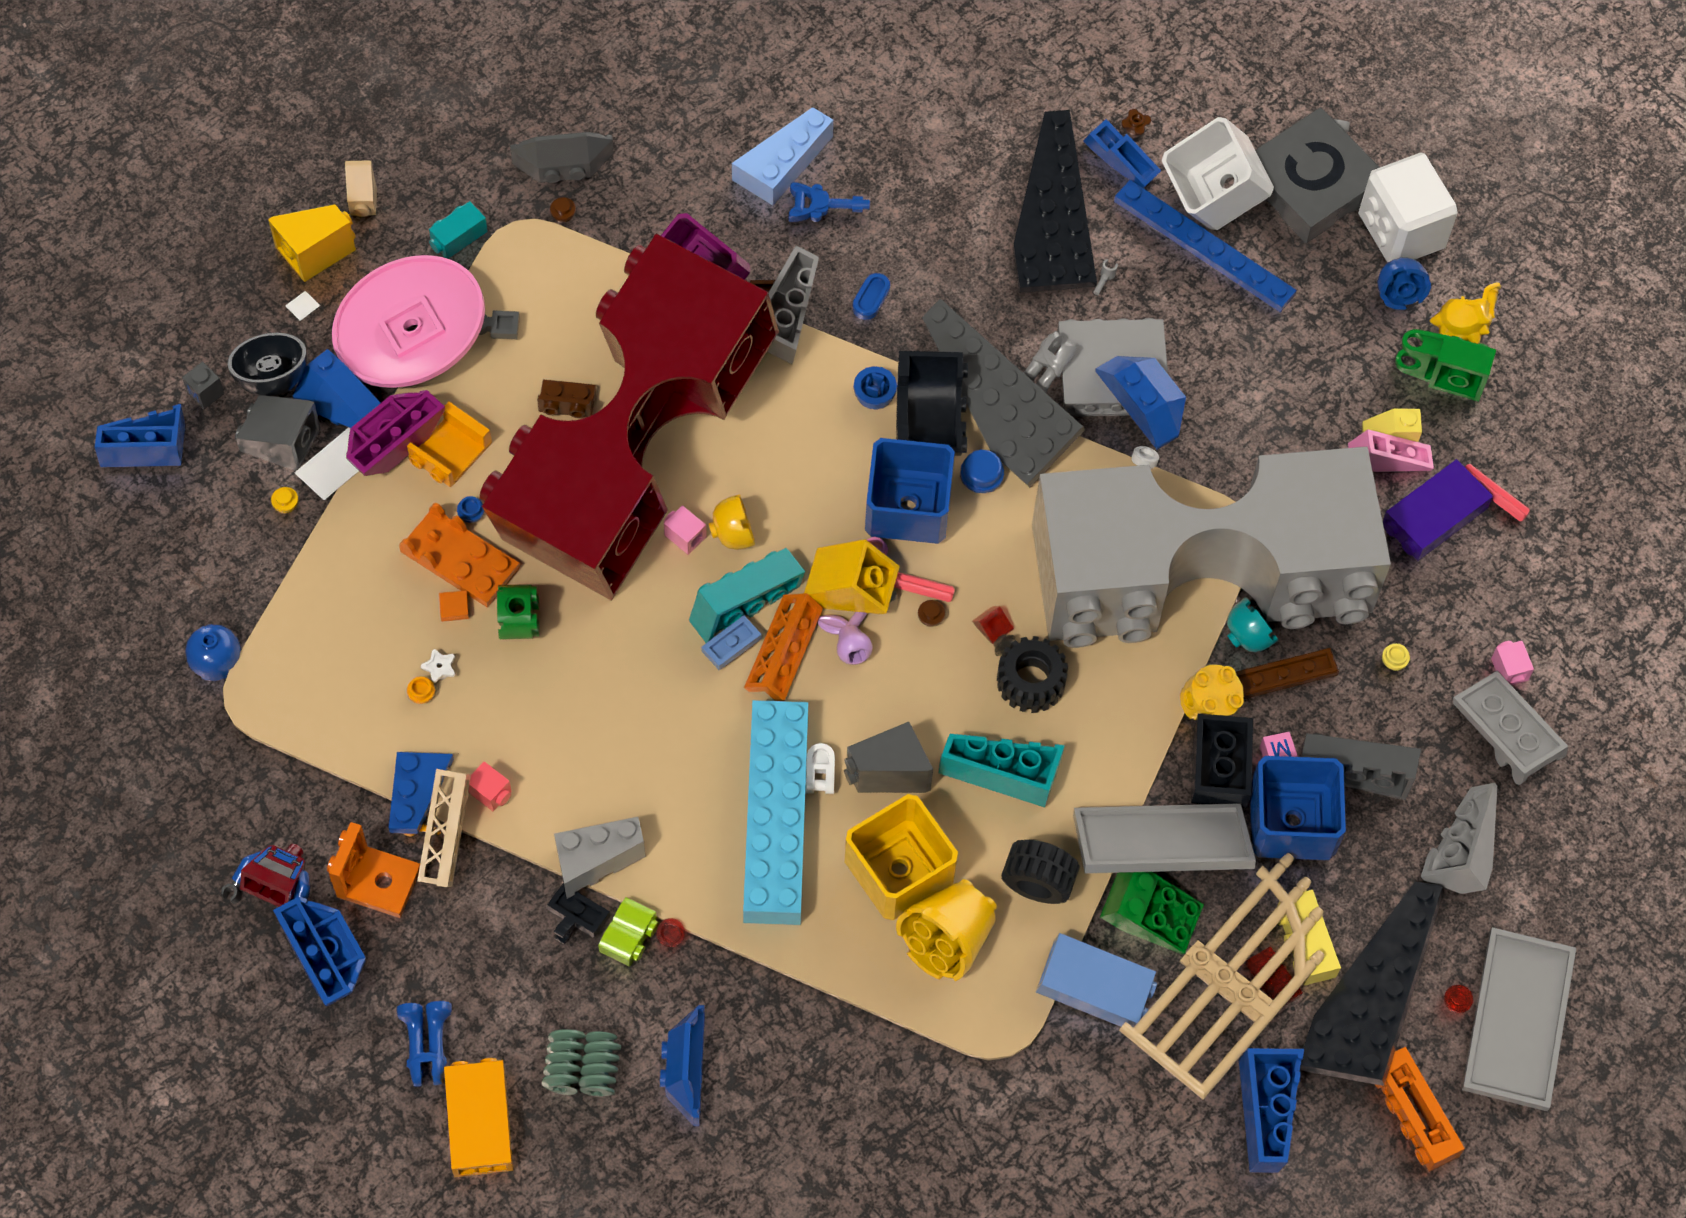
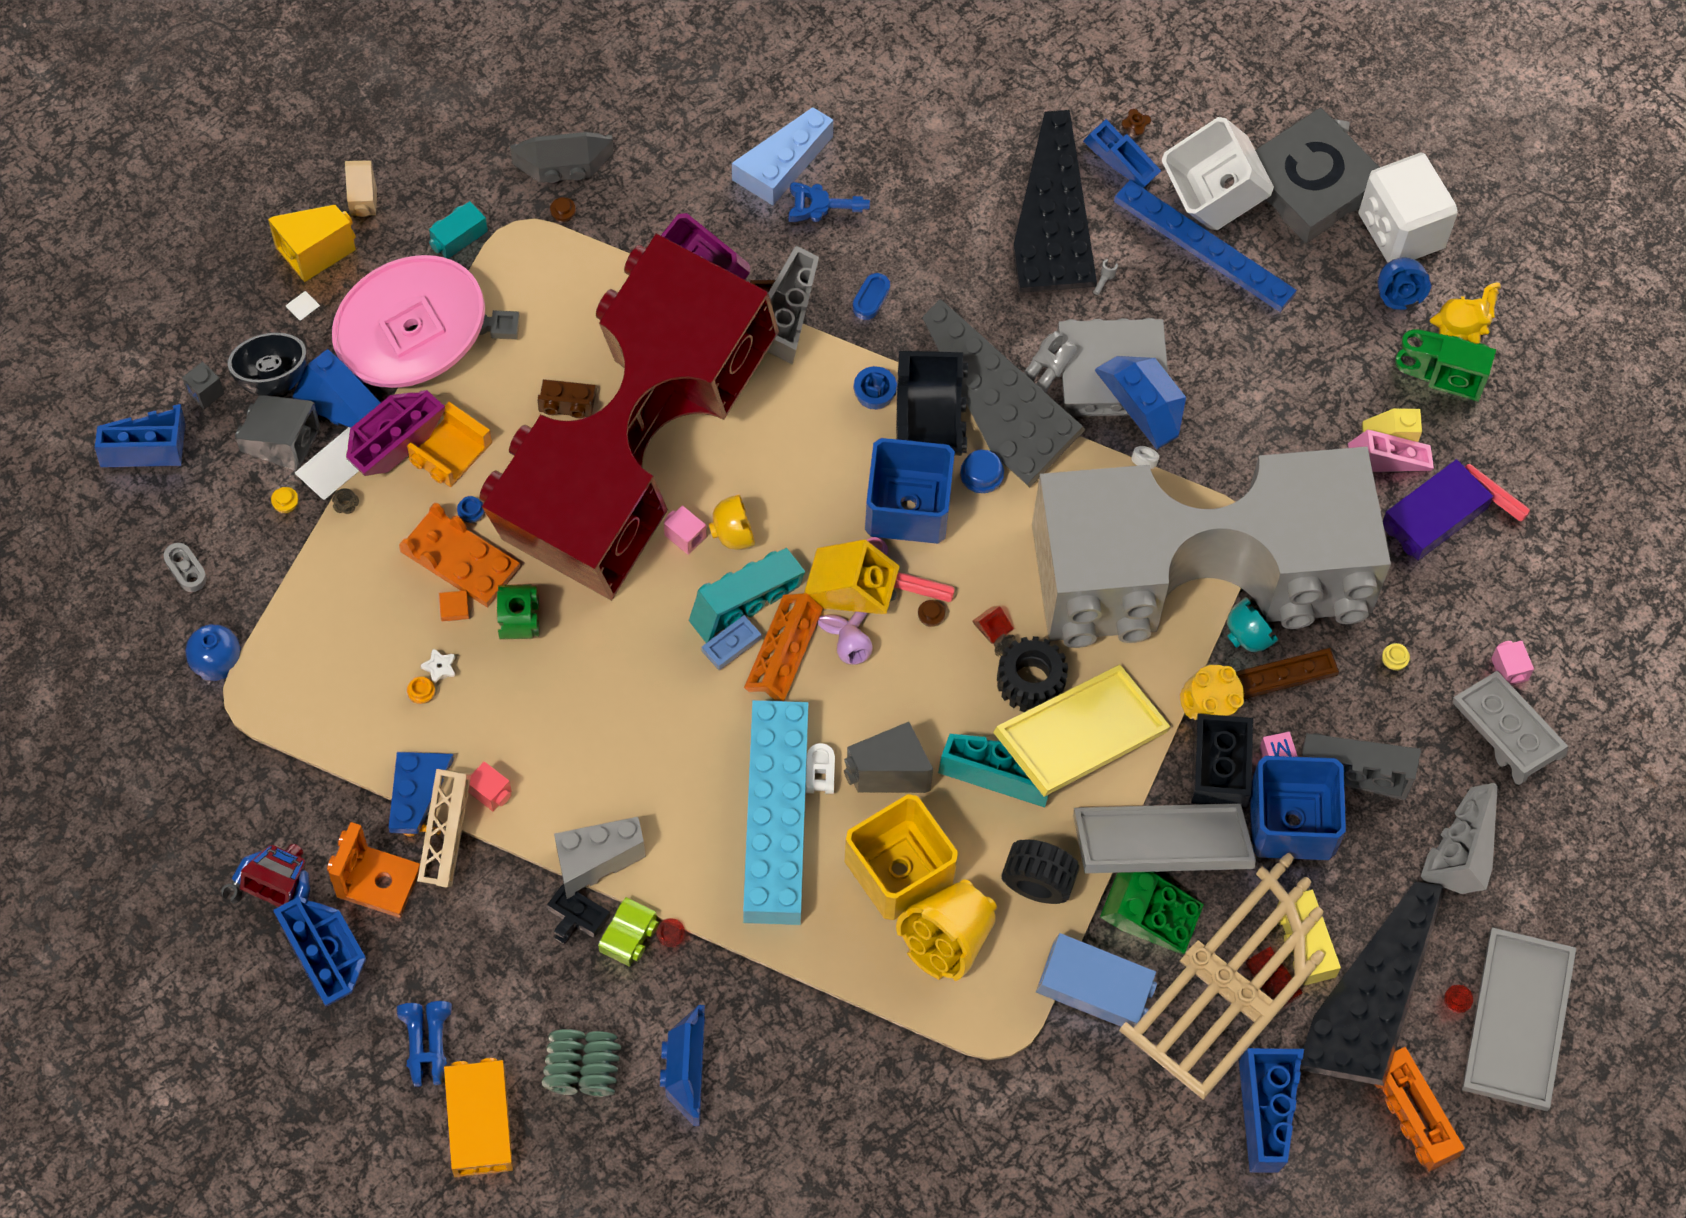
(186, 569): none -> light grey plate
(345, 495): none -> clear smoke plate
(1081, 730): none -> light yellow tile

